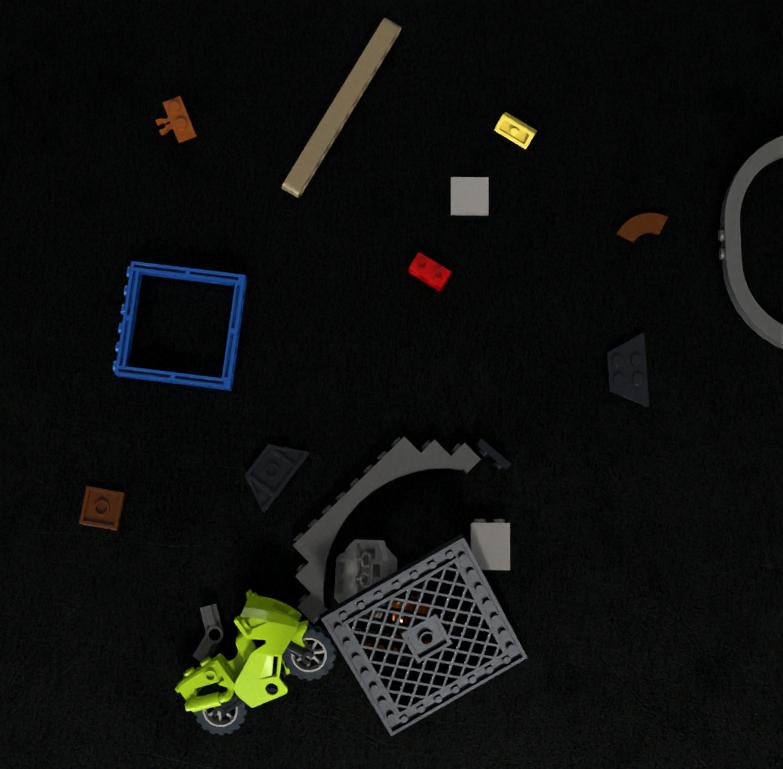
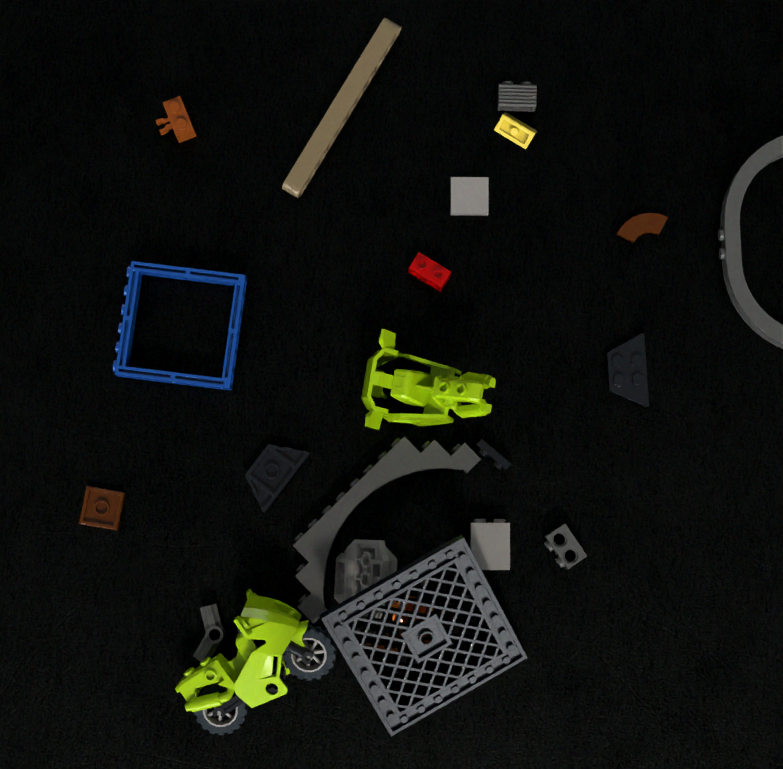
(432, 391): none -> lime piece
(517, 97): none -> dark grey brick
(569, 543): none -> dark grey brick

